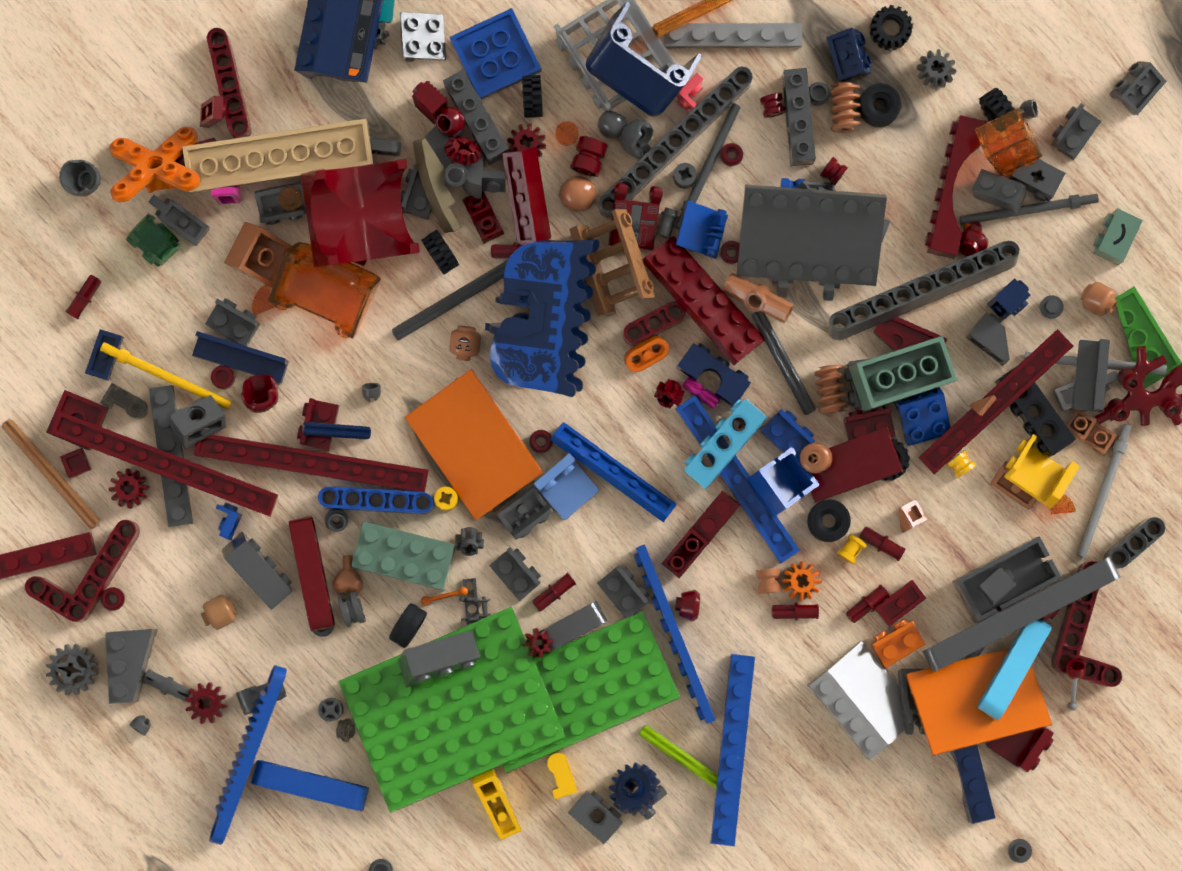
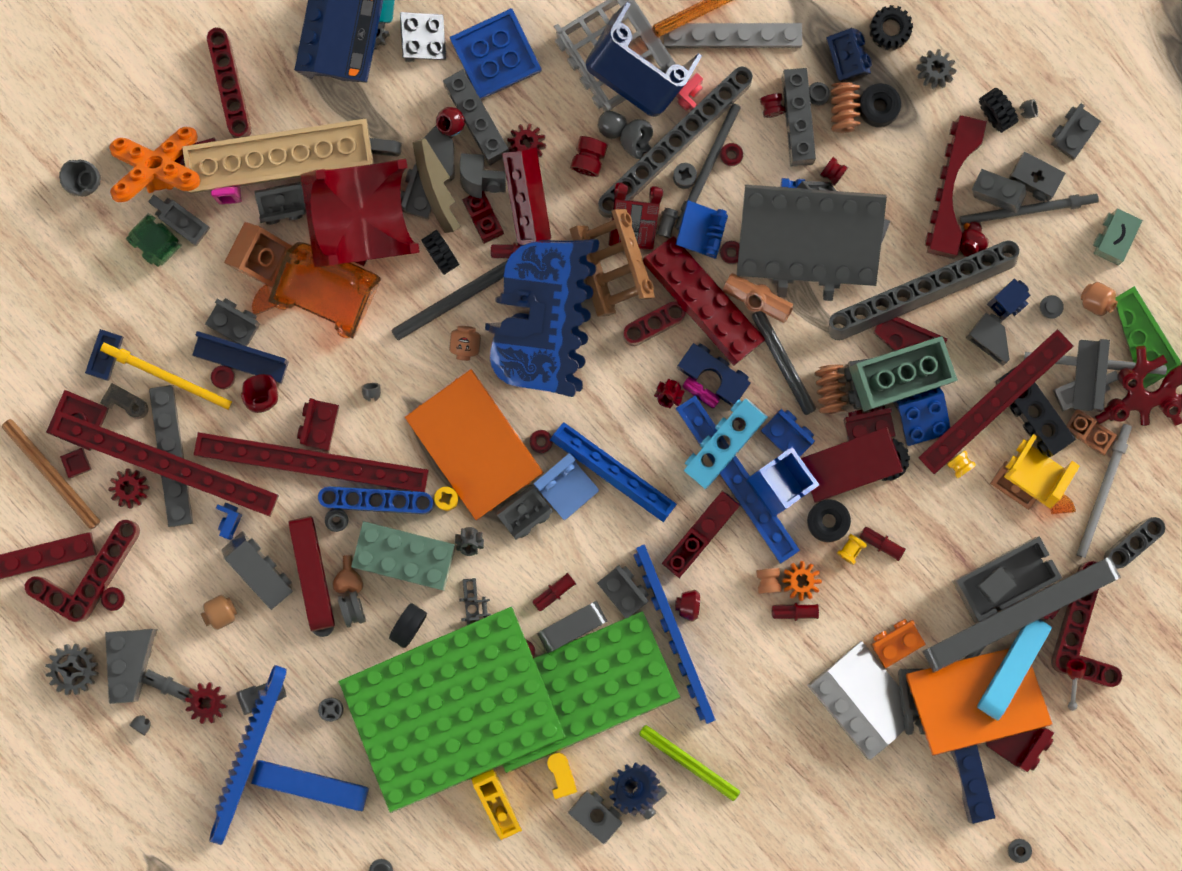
(83, 296): dark red axle -> none
(190, 431): dark grey brick -> none
(212, 111): dark red plate -> none
(290, 198): clear orange tile -> none
(336, 430): dark blue axle -> none
(345, 729): clear smoke plate -> none
(427, 600): orange hinge -> none
(429, 100): dark red brick -> none
(438, 658): dark grey wedge -> none
(455, 174): dark grey plate -> none
(467, 156): dark red gear -> none
(515, 573): dark grey bracket -> none
(532, 96): black tyre -> none
(536, 636): dark red gear -> none
(567, 133): clear orange tile -> none
(577, 193): nougat hair -> none
(646, 355): orange plate -> none
(732, 750): blue plate -> none
(823, 454): nougat head -> none
(867, 604): dark red axle -> none
(900, 603): dark red plate -> none
(911, 515): nougat slope -> none
(983, 405): nougat slope -> none
(1008, 143): clear orange piece -> none
(1138, 86): dark grey bracket -> none

